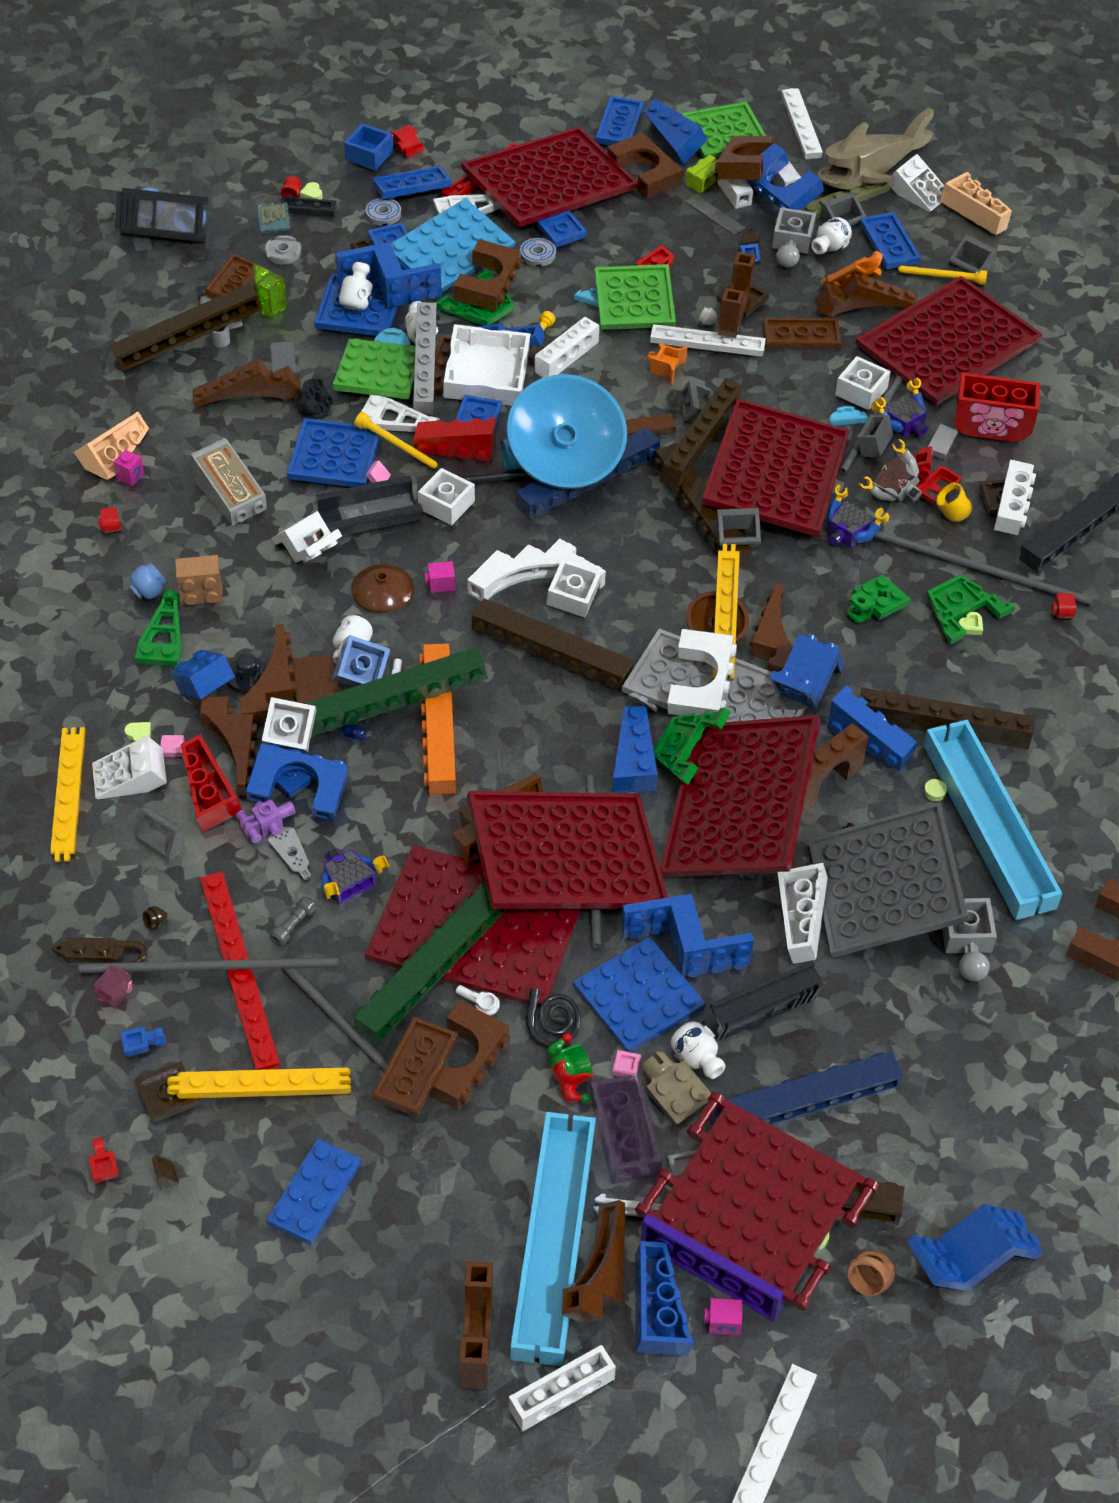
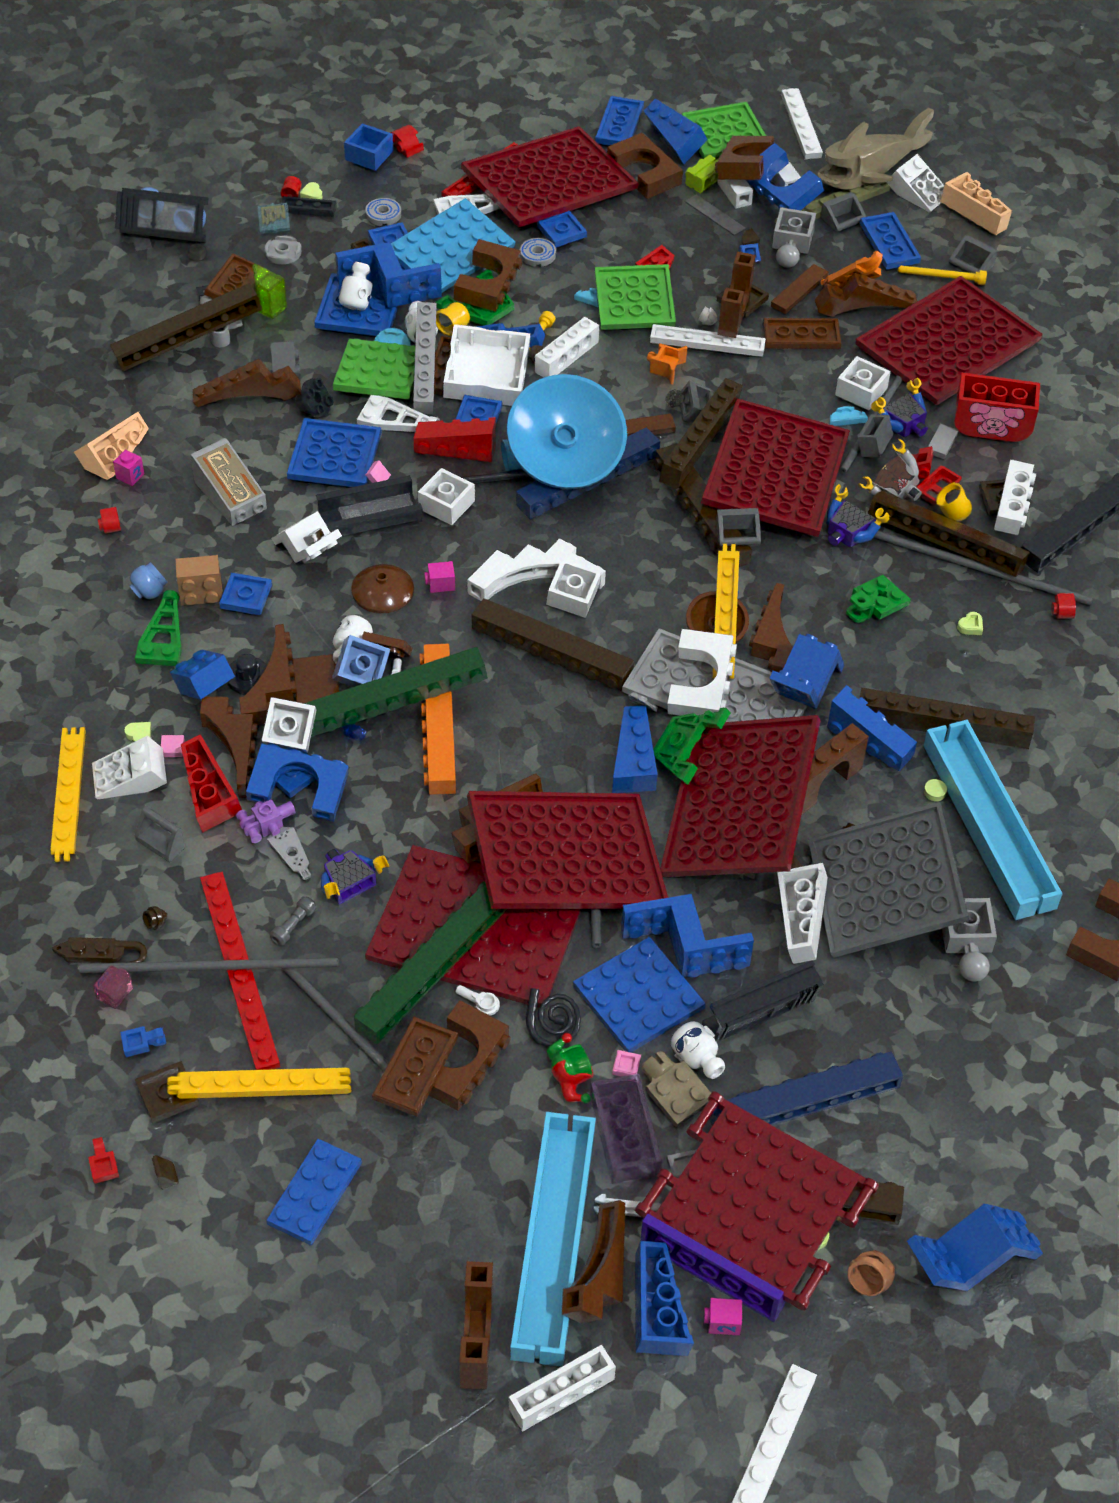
(245, 593): none -> blue plate
(364, 421): yellow piece -> none
(397, 647): none -> reddish brown plate
(412, 182): blue plate -> none
(456, 313): none -> yellow helmet
(799, 289): none -> reddish brown tile
(832, 236): white piece -> none
(950, 534): none -> dark brown brick
(958, 598): green wing -> none

